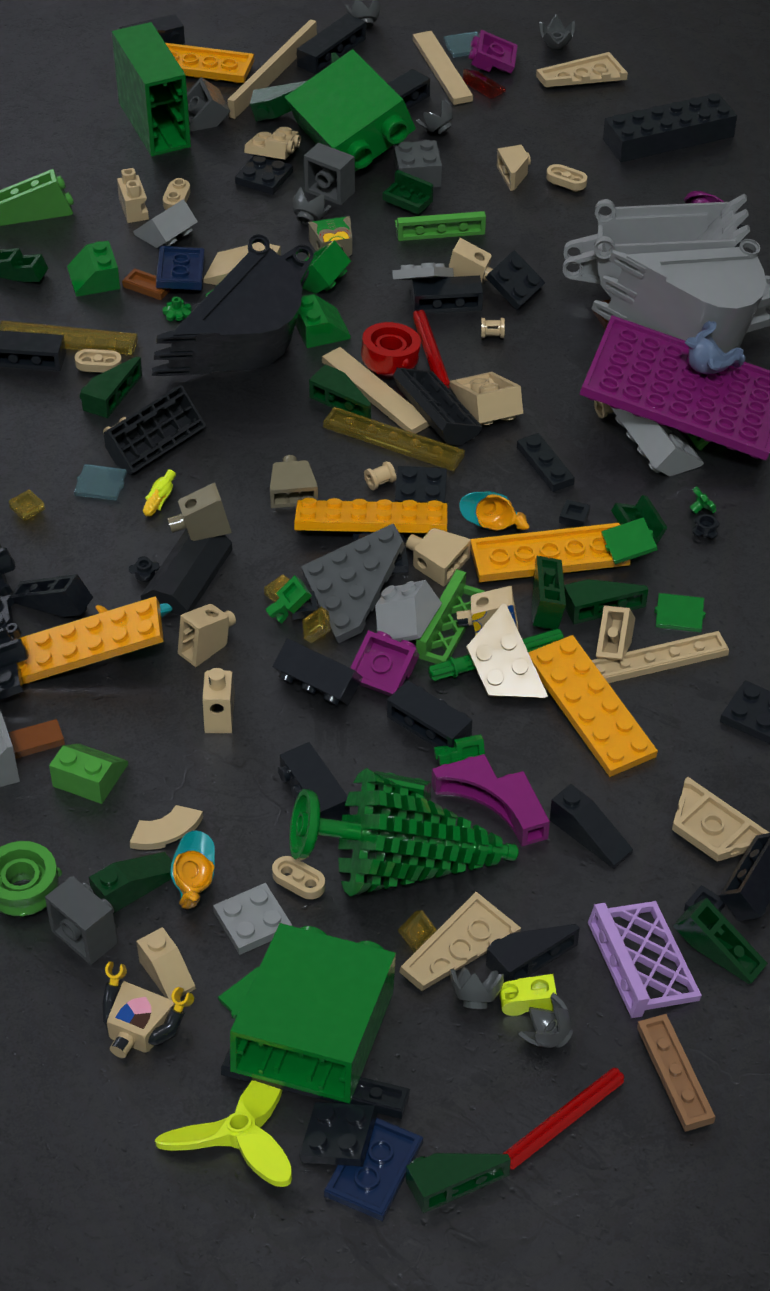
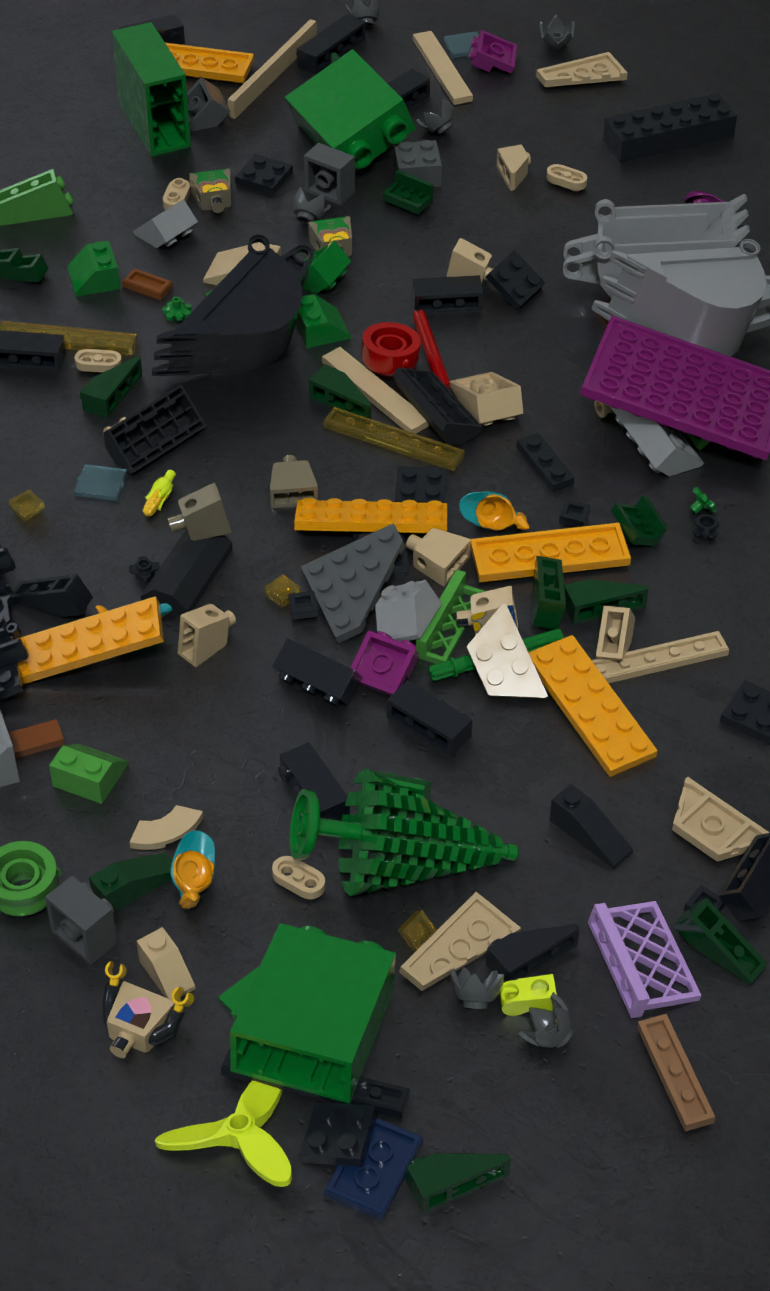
(132, 196): tan hips -> none
(180, 268): dark blue tile -> none
(211, 189): none -> dark tan torso
(218, 690): tan torso -> none
(250, 917): light grey plate -> none
(271, 101): dark green slope -> none
(276, 145): tan plate -> none
(291, 598): green plate -> none
(316, 625): clear yellow plate -> none
(380, 475): tan bush -> none
(425, 270): light grey plate -> none
(440, 226): bright green fence -> none
(464, 748): green plate -> none
(482, 83): clear red slope -> none
(488, 325): tan bush -> none
(507, 796): magenta arch -> none
(564, 1117): red axle -> none
(629, 540): green piece -> none
(679, 612): green piece -> none
(707, 356): sand blue hair -> none

